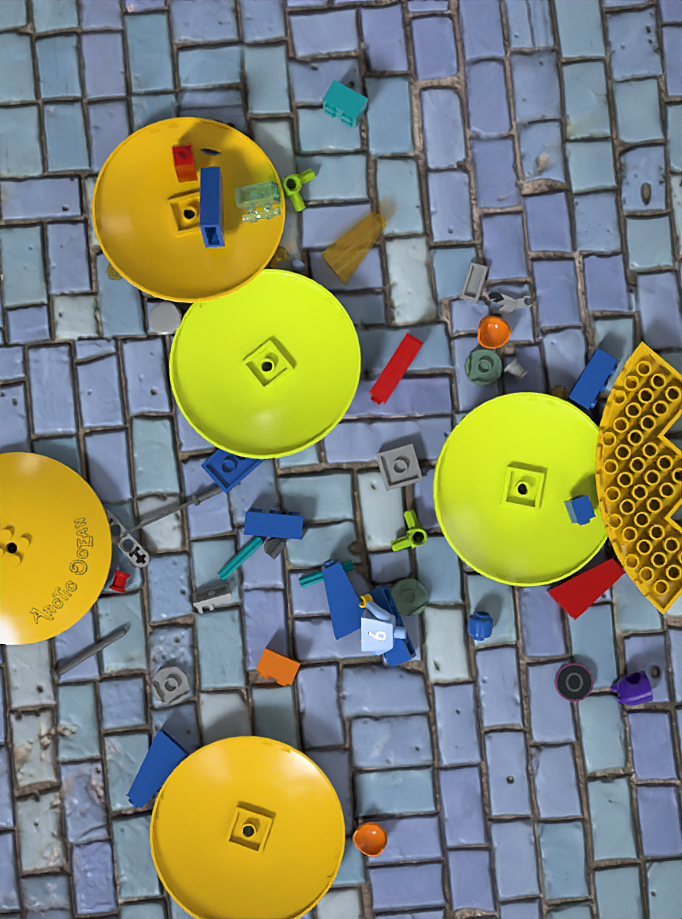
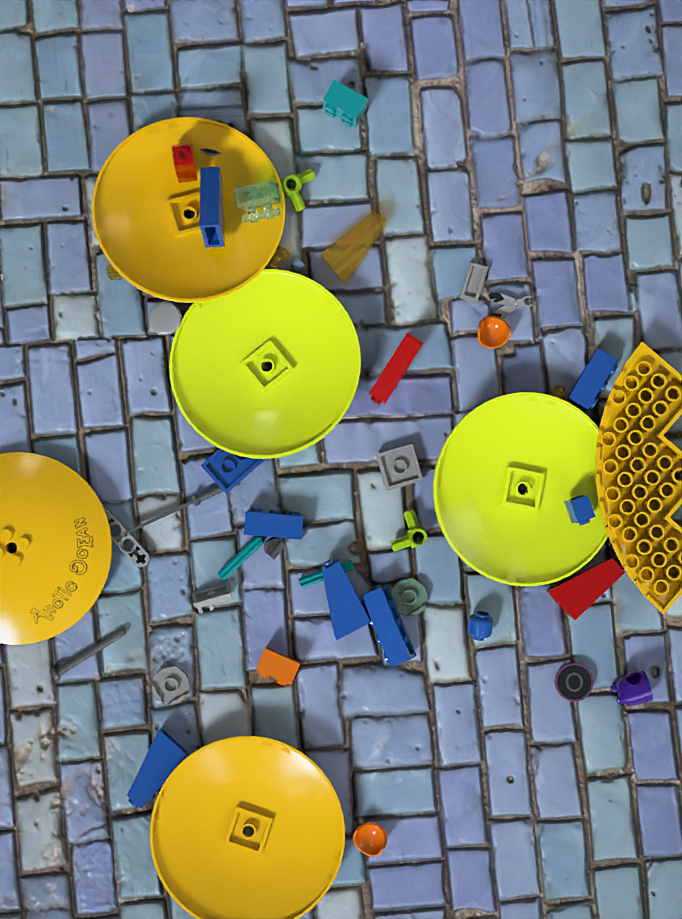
(119, 581): red bush -> none
(378, 628): light blue torso -> none
(483, 367): sand green tile -> none
(516, 370): light grey bush -> none

